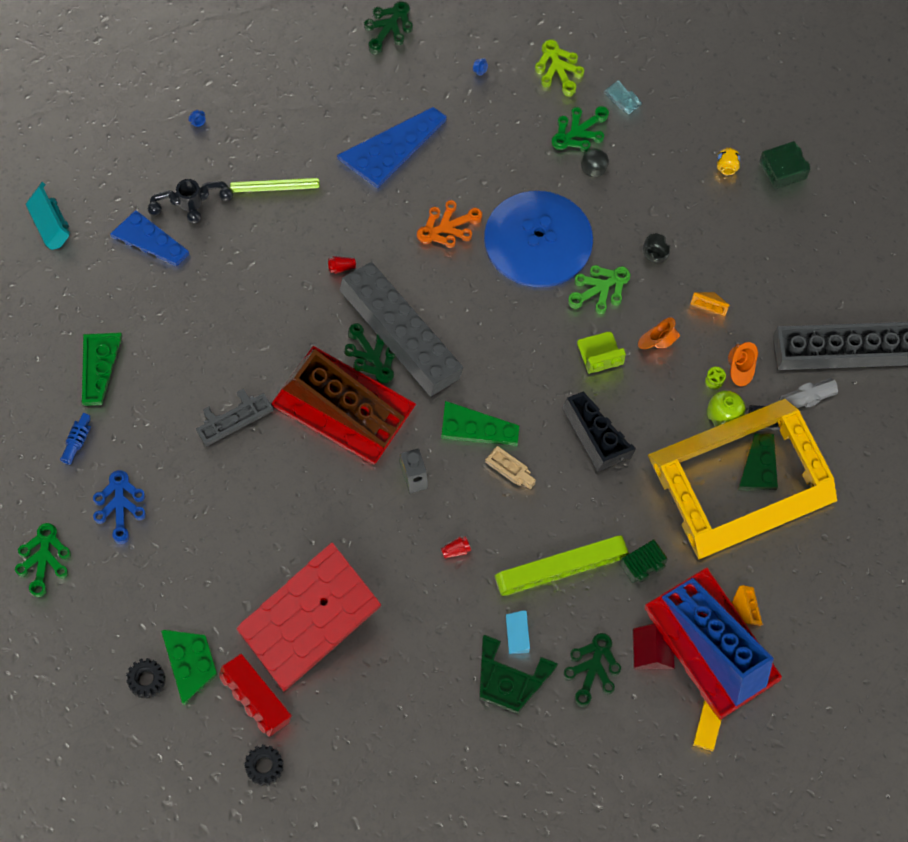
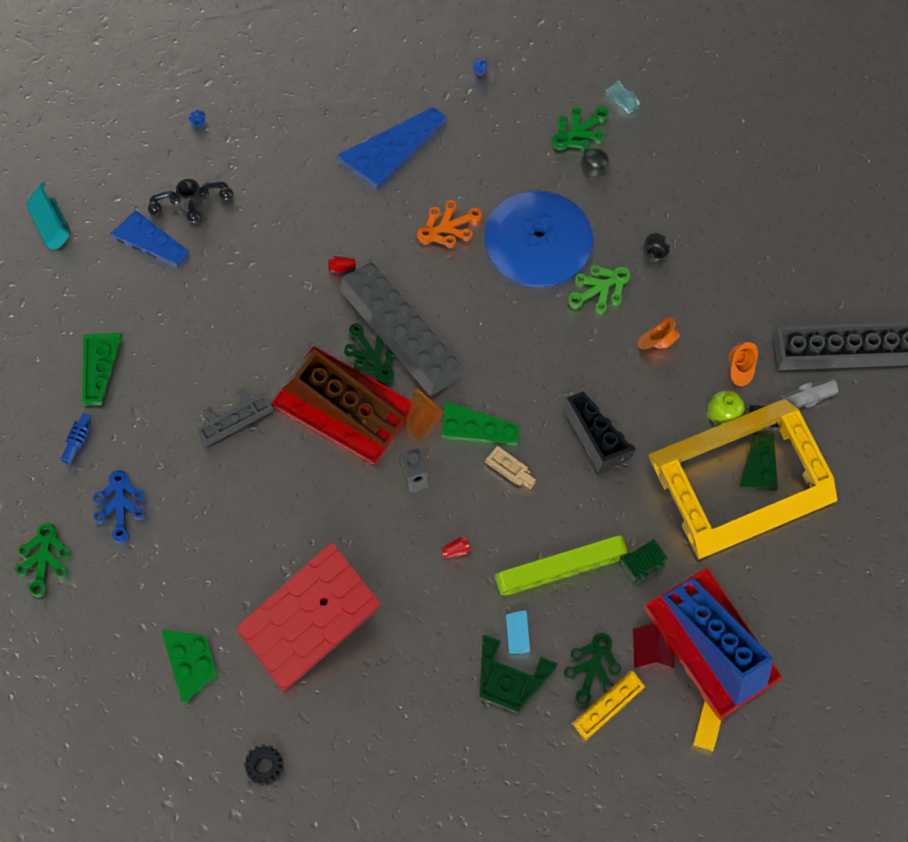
(137, 669): black tyre -> none
(254, 695): red brick -> none
(271, 185): lime axle -> none
(388, 24): dark green plant -> none
(421, 415): none -> clear orange wing
(552, 50): lime plant -> none
(600, 352): lime bracket -> none
(608, 705): none -> yellow tile
(710, 302): light orange slope -> none
(718, 374): lime wheel -> none
(728, 161): yellow head -> none
(747, 606): light orange slope -> none
(784, 165): clear green brick -> none

